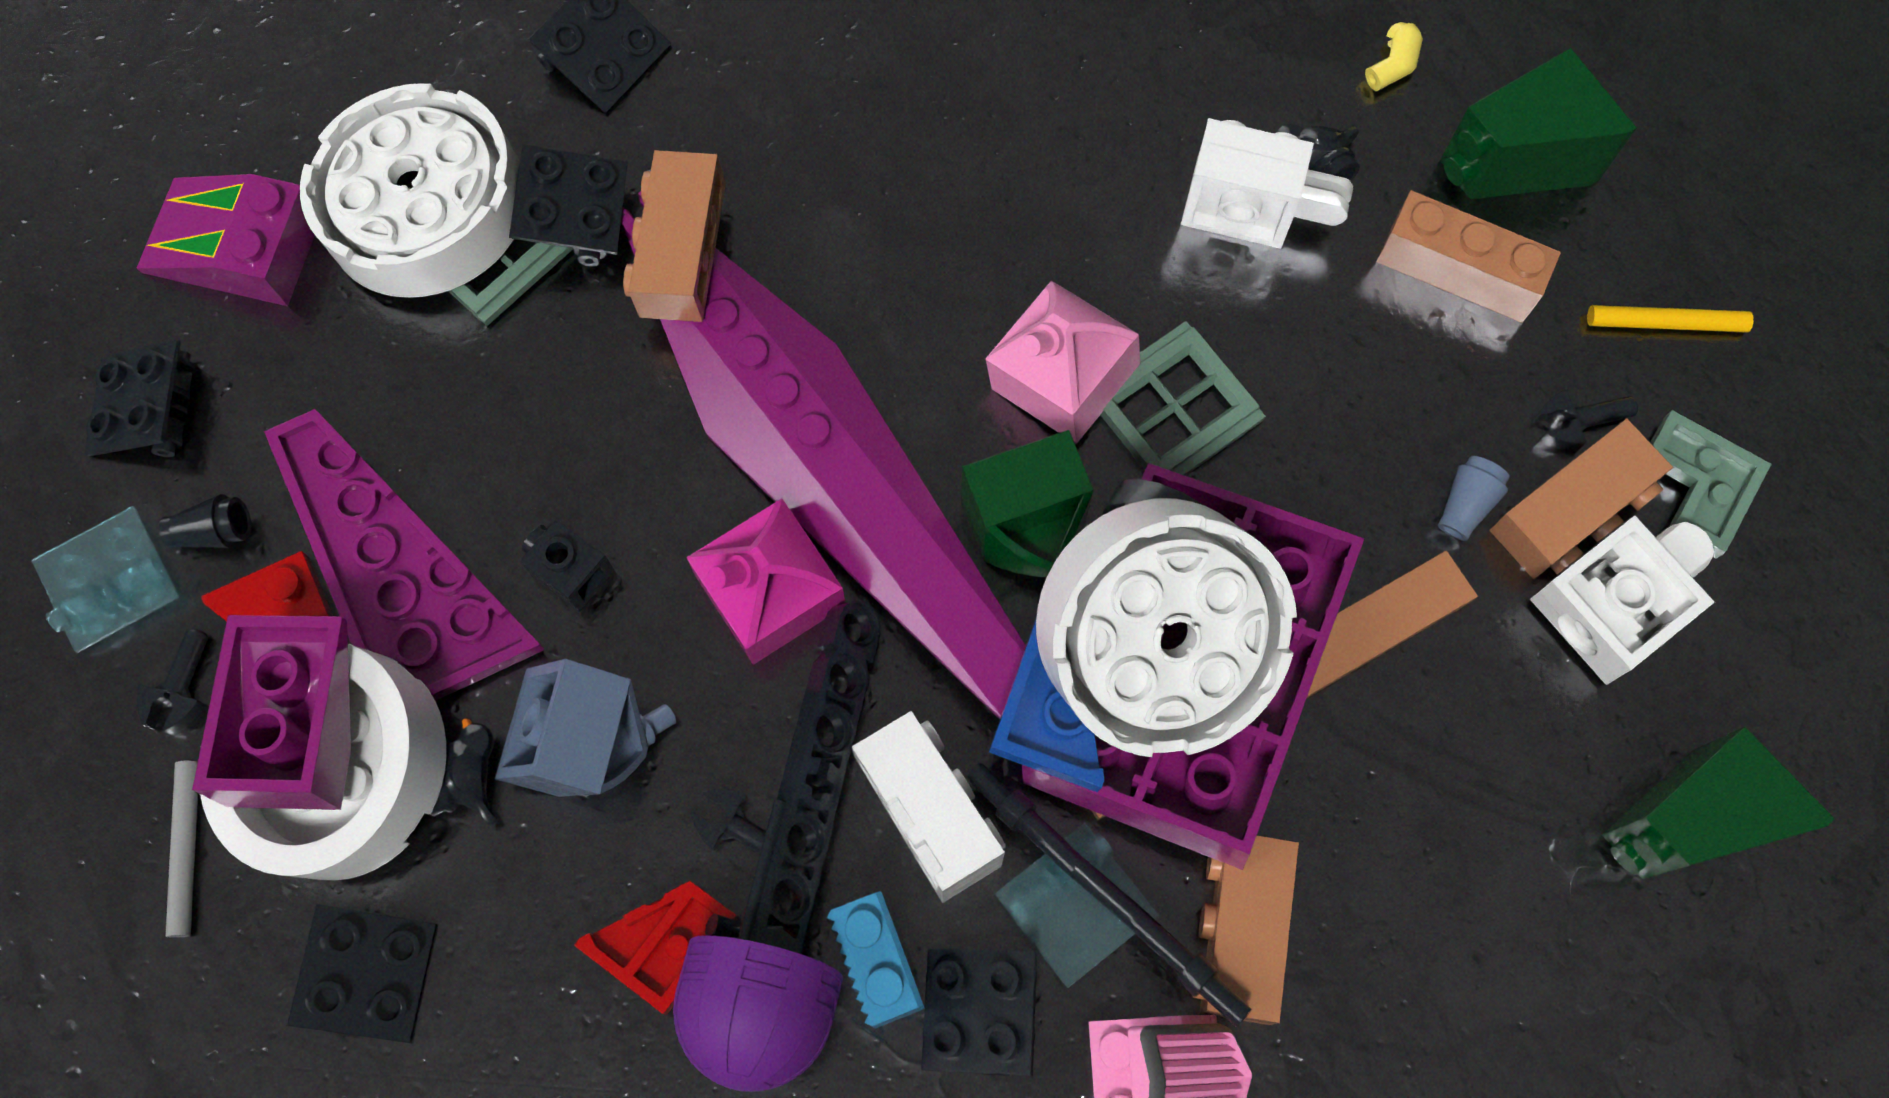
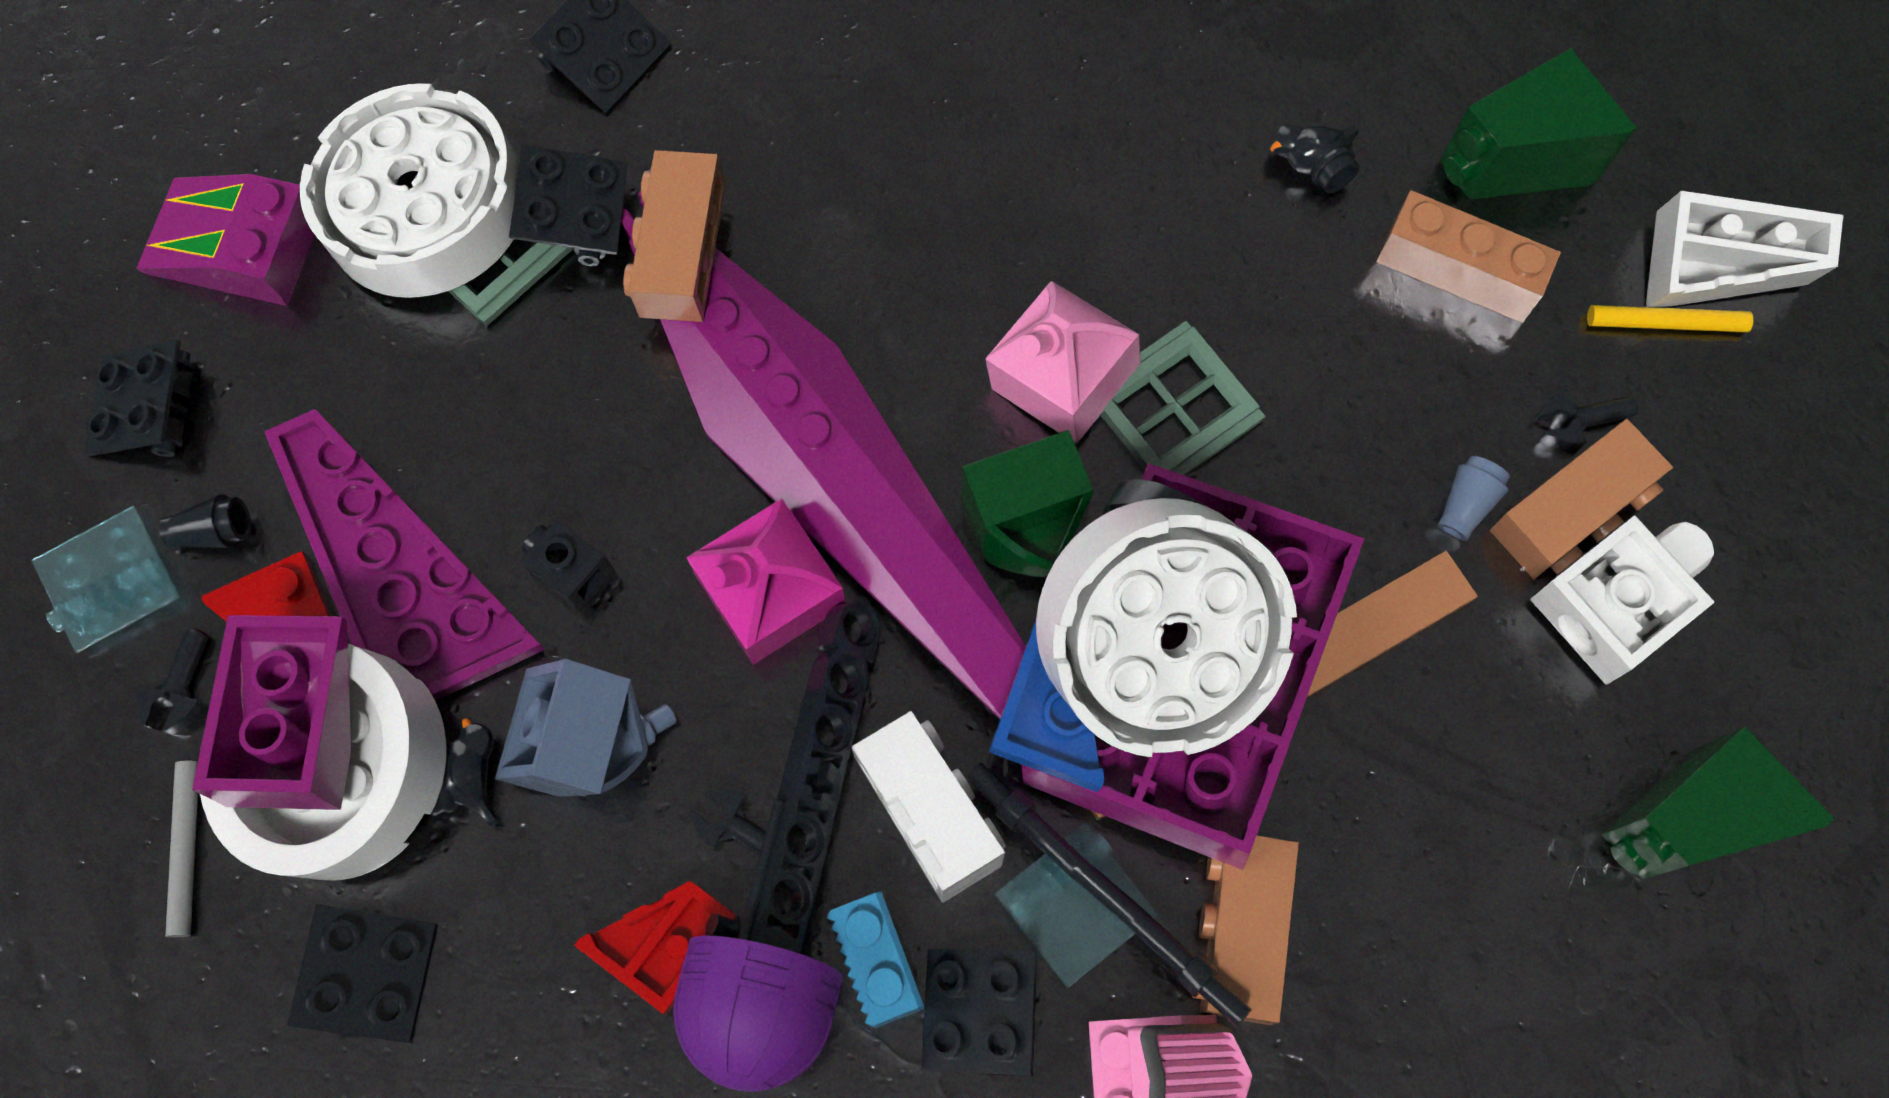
(1257, 182): white brick -> none
(1403, 56): light yellow arm -> none
(1718, 473): sand green plate -> none
(1735, 248): none -> white wedge

